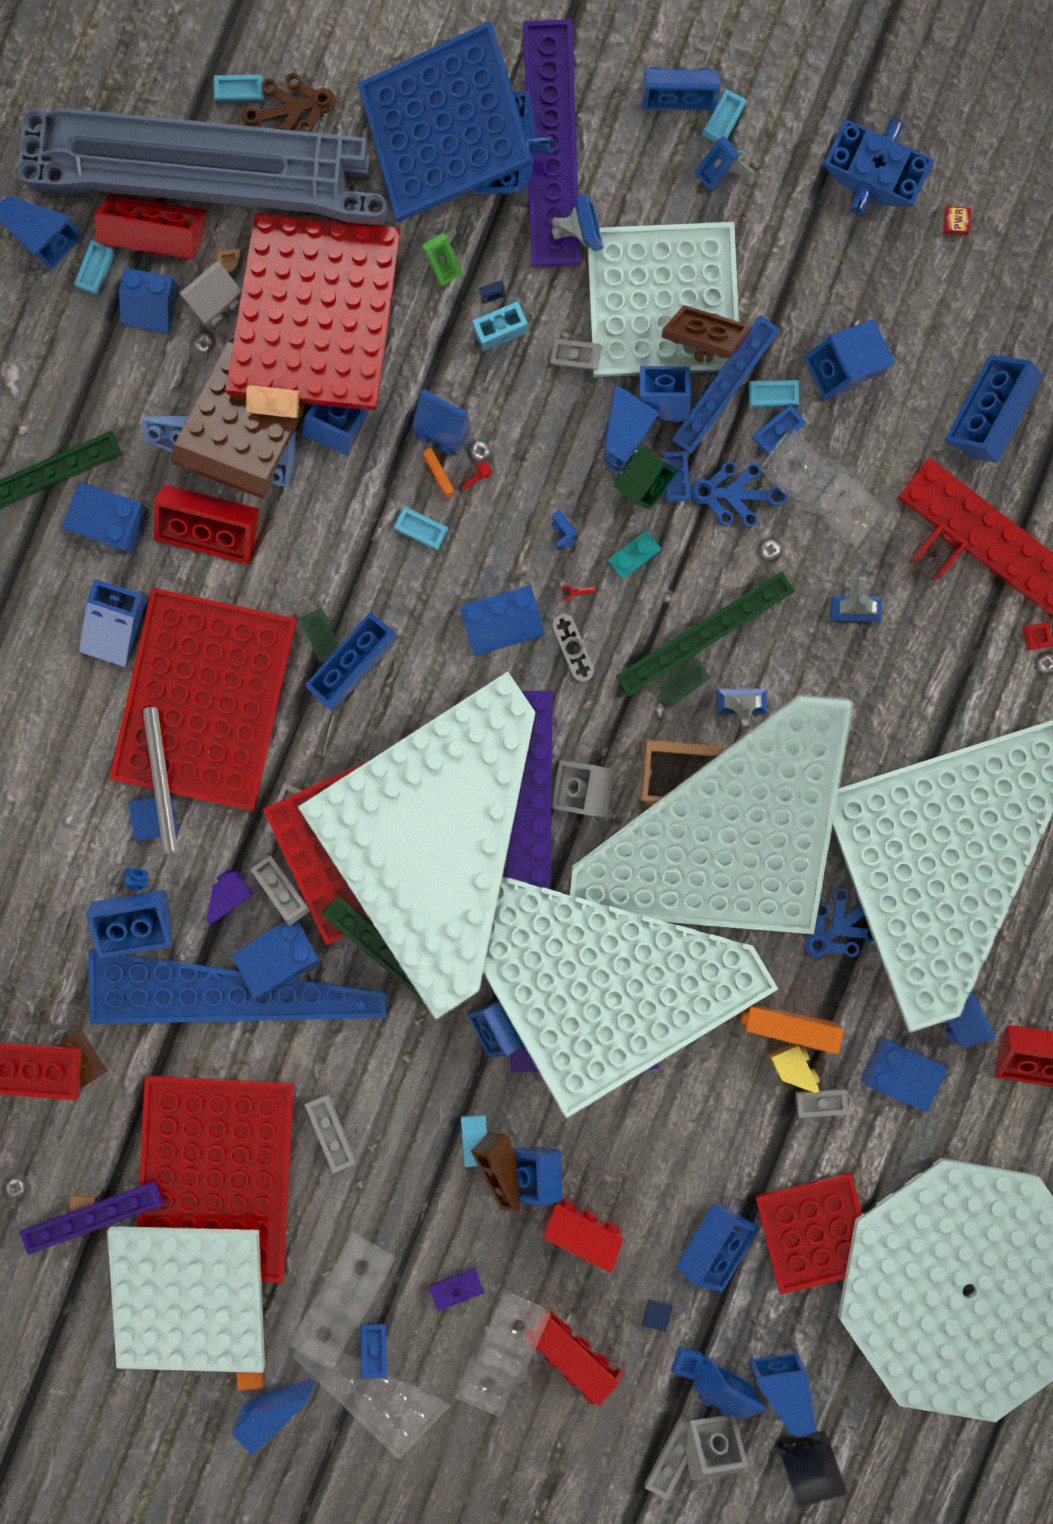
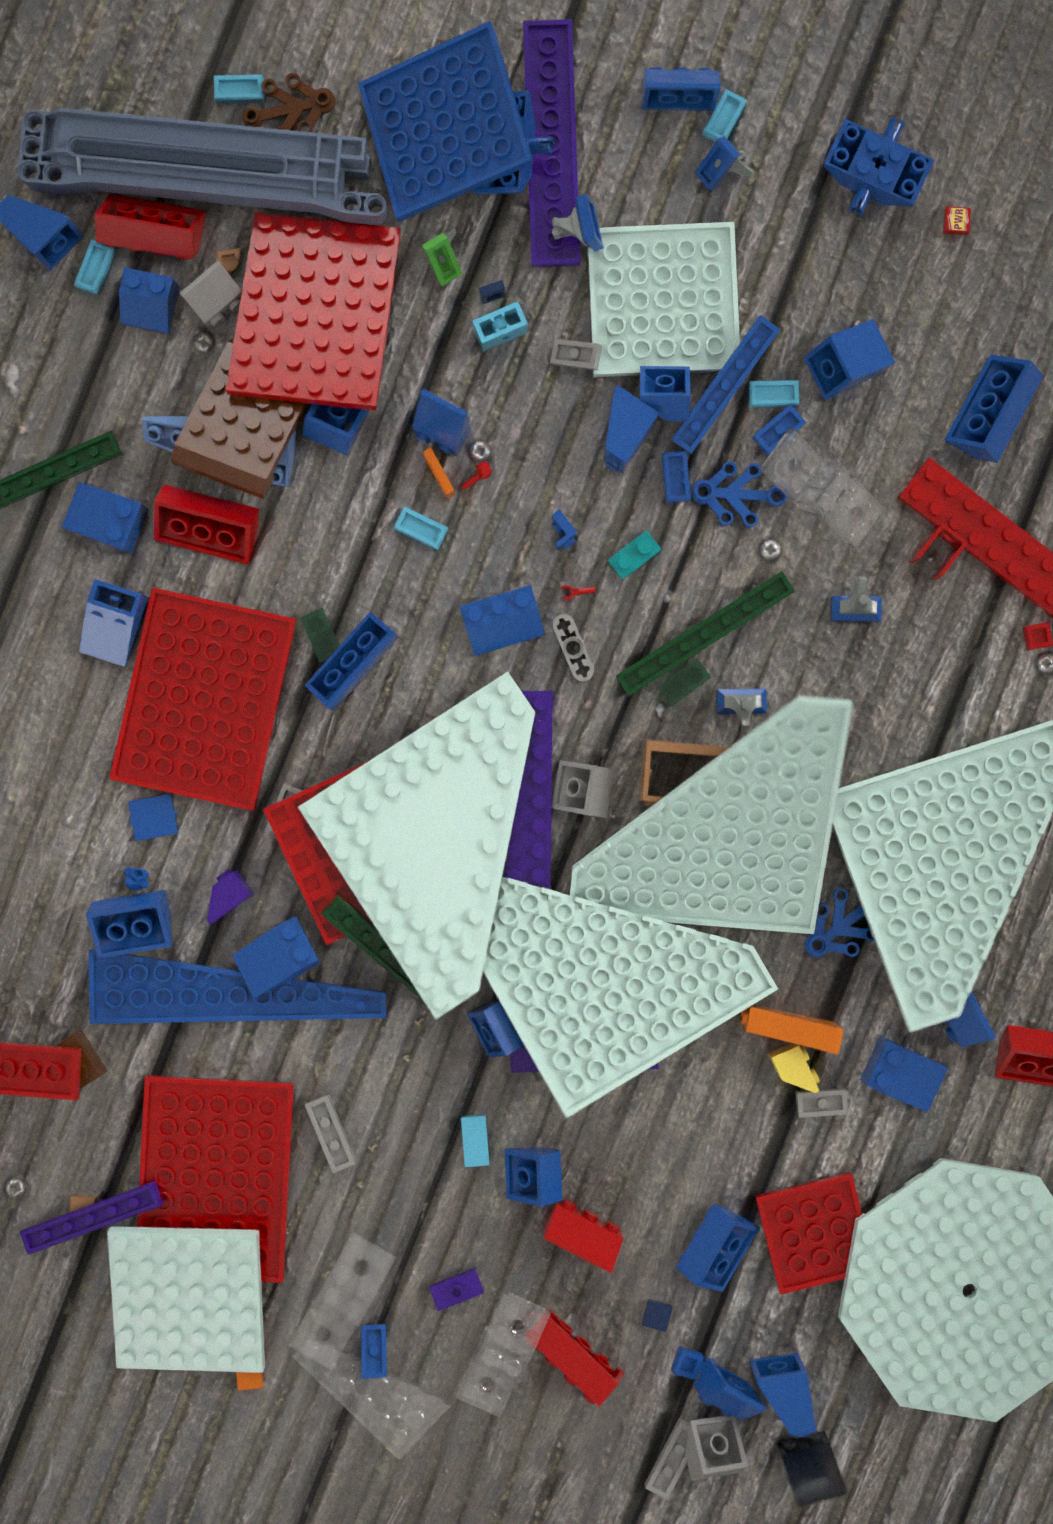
(160, 780): light grey axle -> none
(268, 1414): blue slope -> none
(272, 401): light nougat plate -> none
(280, 890): light grey plate -> none
(499, 1167): reddish brown slope -> none
(645, 477): dark green brick -> none
(706, 333): reddish brown plate -> none

